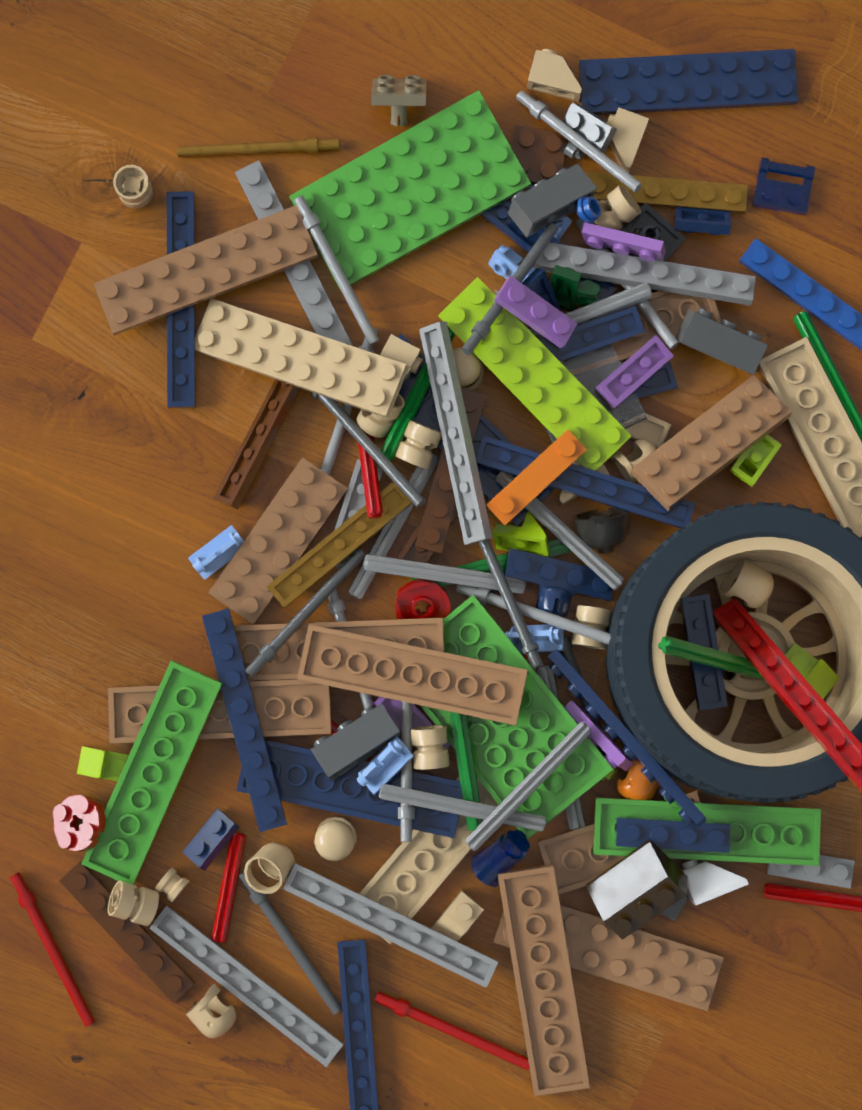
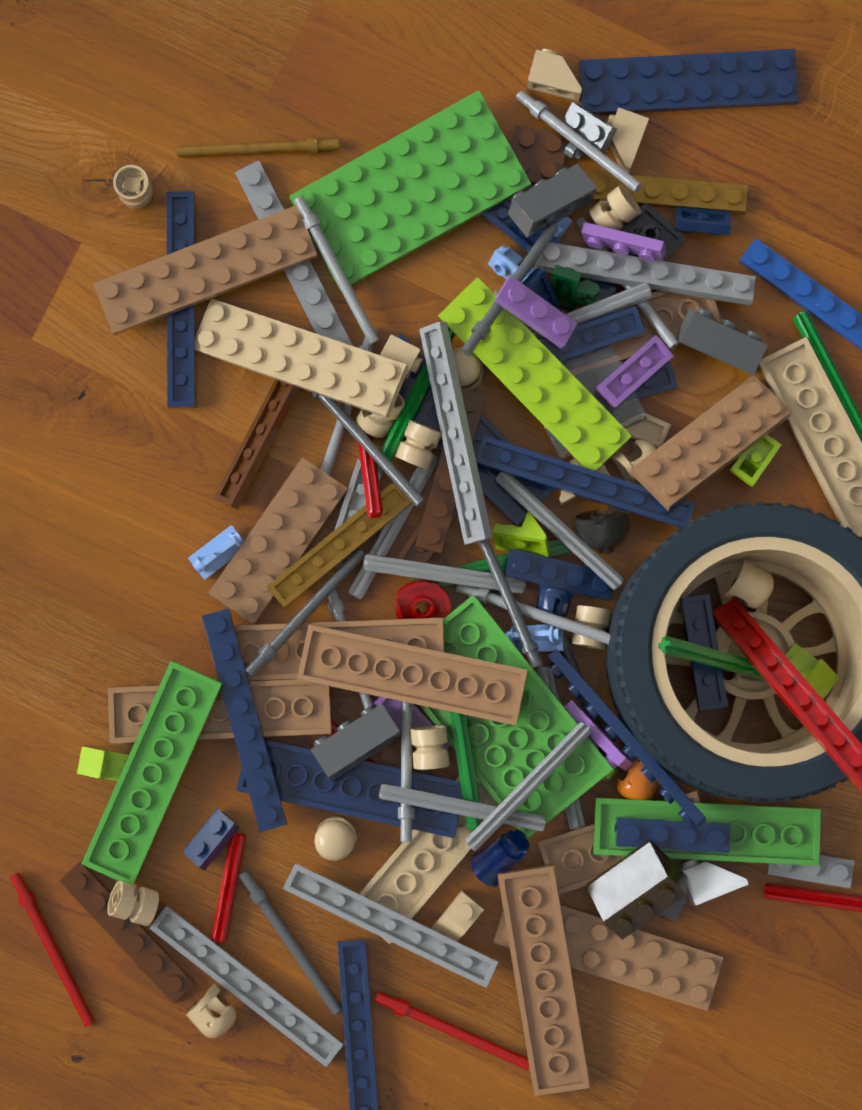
(65, 820): plate -> none
(172, 884): tan wheel -> none
(275, 861): tan helmet -> none
(385, 765): light blue hinge -> none
(399, 95): dark tan plate -> none
(536, 477): orange plate -> none
(588, 209): blue plate -> none
(783, 195): clear blue plate -> none

